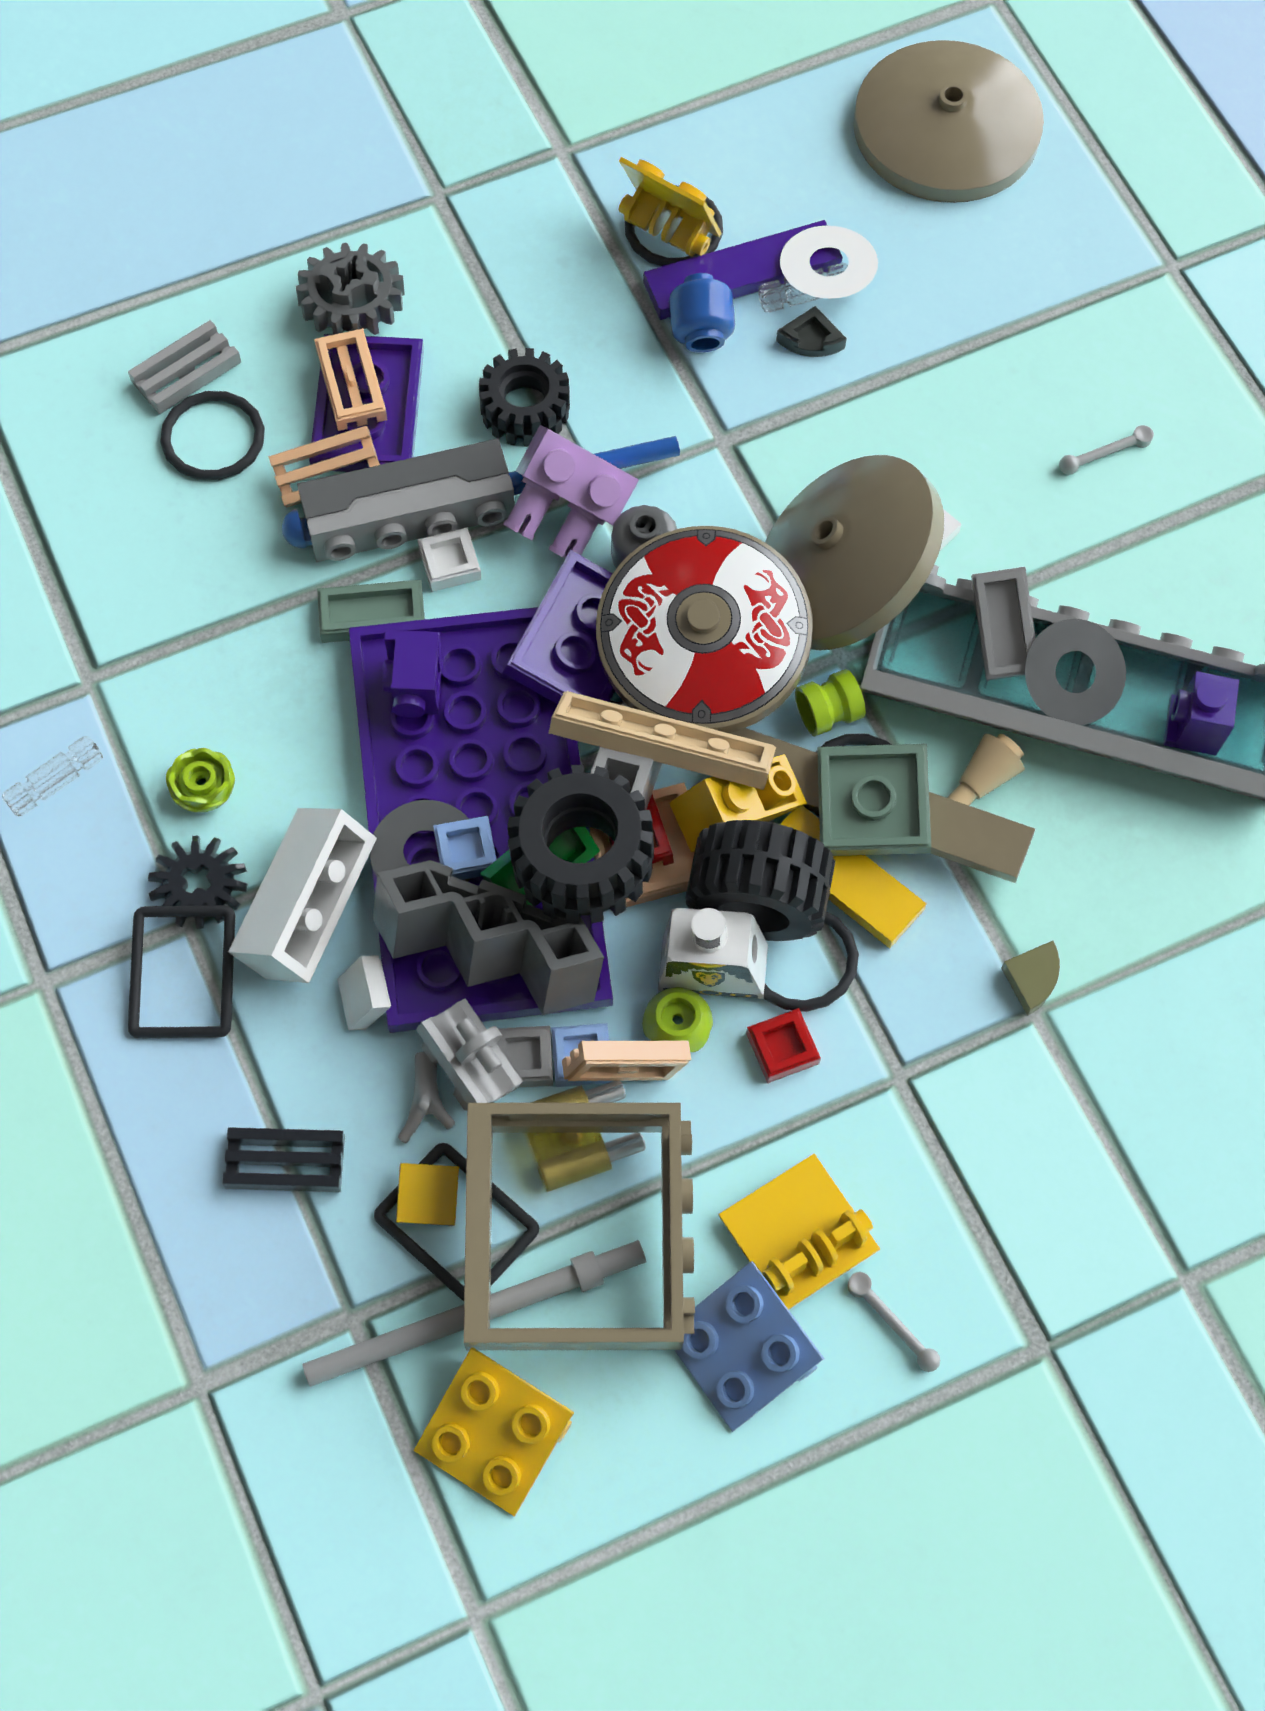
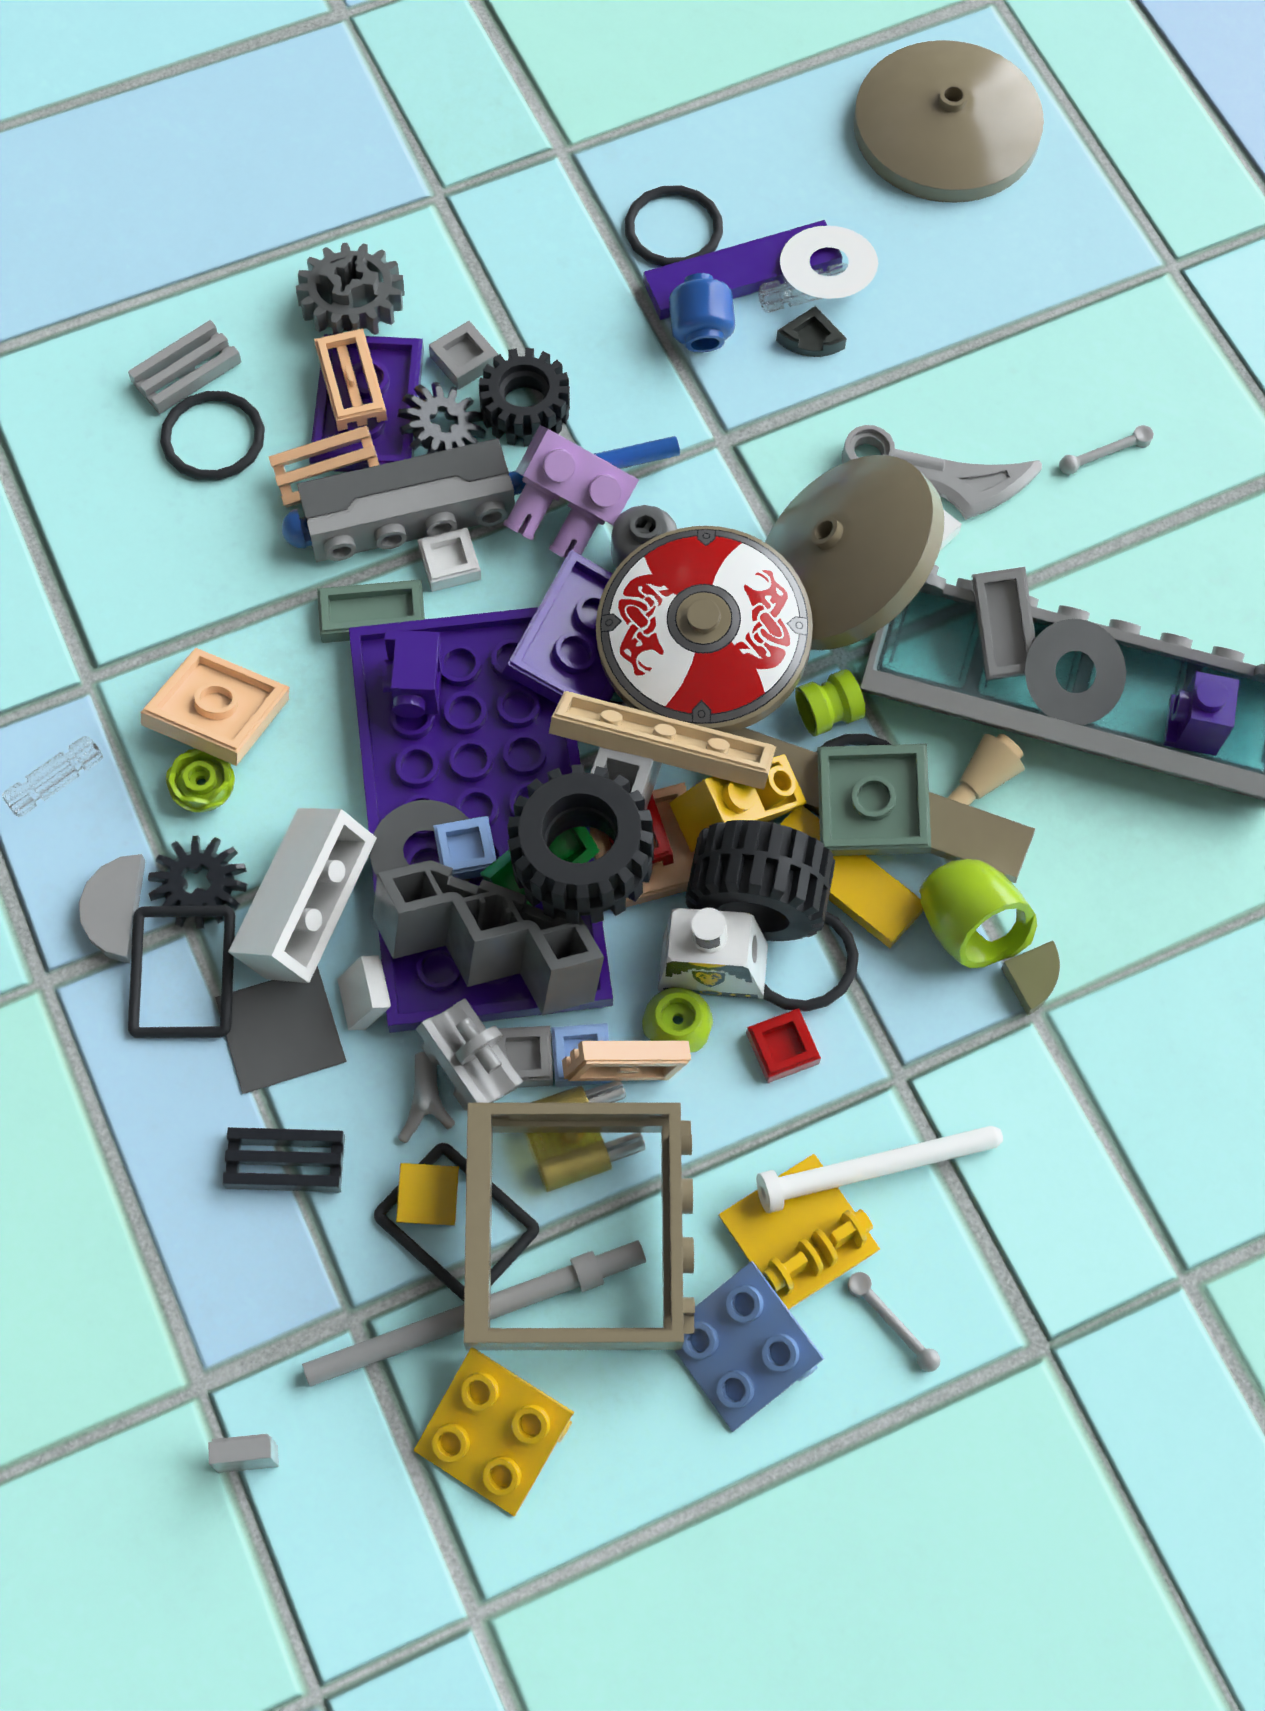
(110, 903): none -> light grey tile
(215, 706): none -> light nougat tile
(243, 1453): none -> light grey tile
(281, 1032): none -> dark grey sticker
(430, 434): none -> gear
(462, 354): none -> light grey tile
(664, 206): yellow hinge -> none
(776, 1189): none -> white bar
(962, 898): none -> lime piece
(965, 485): none -> light grey piece

